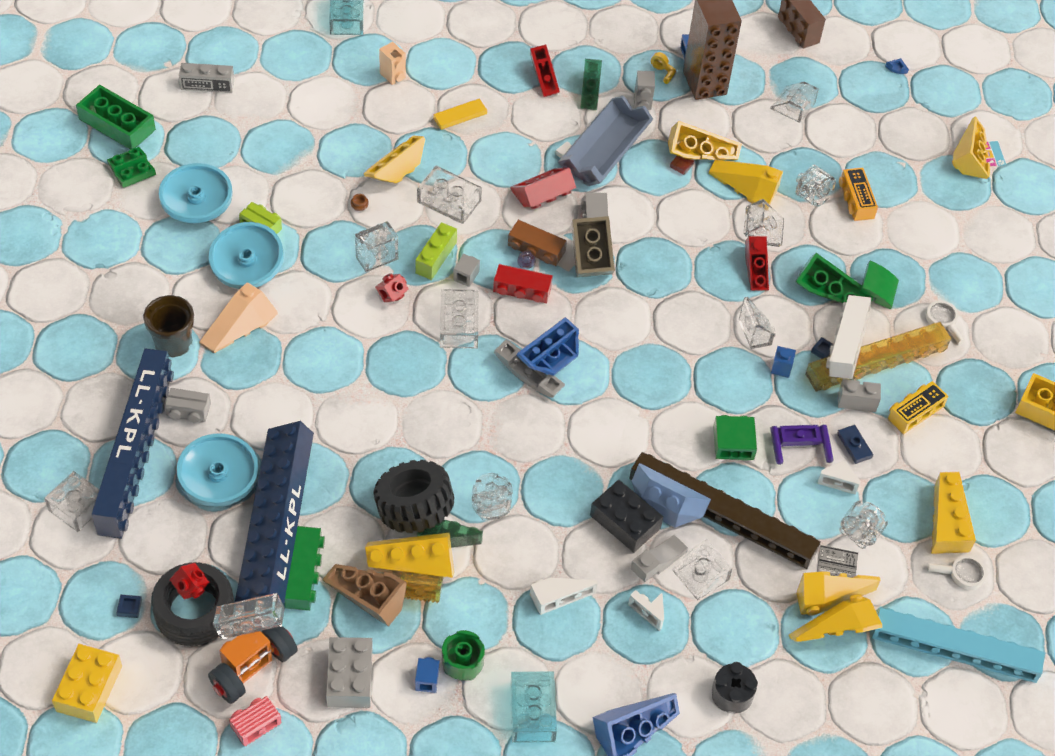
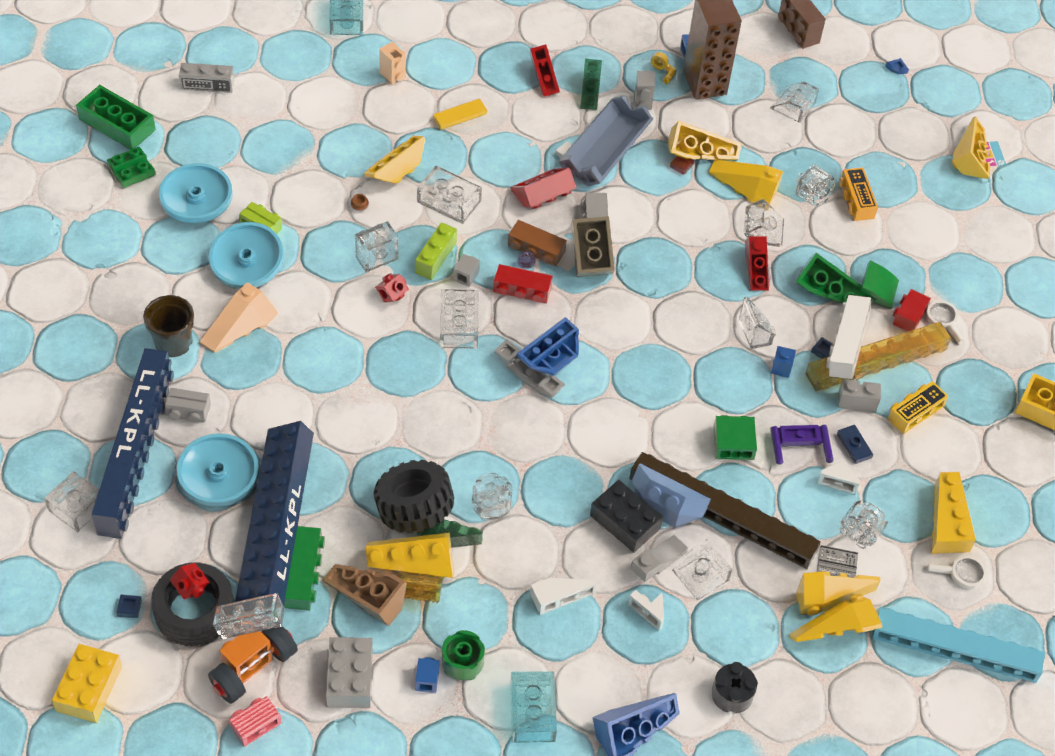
(911, 310): none -> red brick

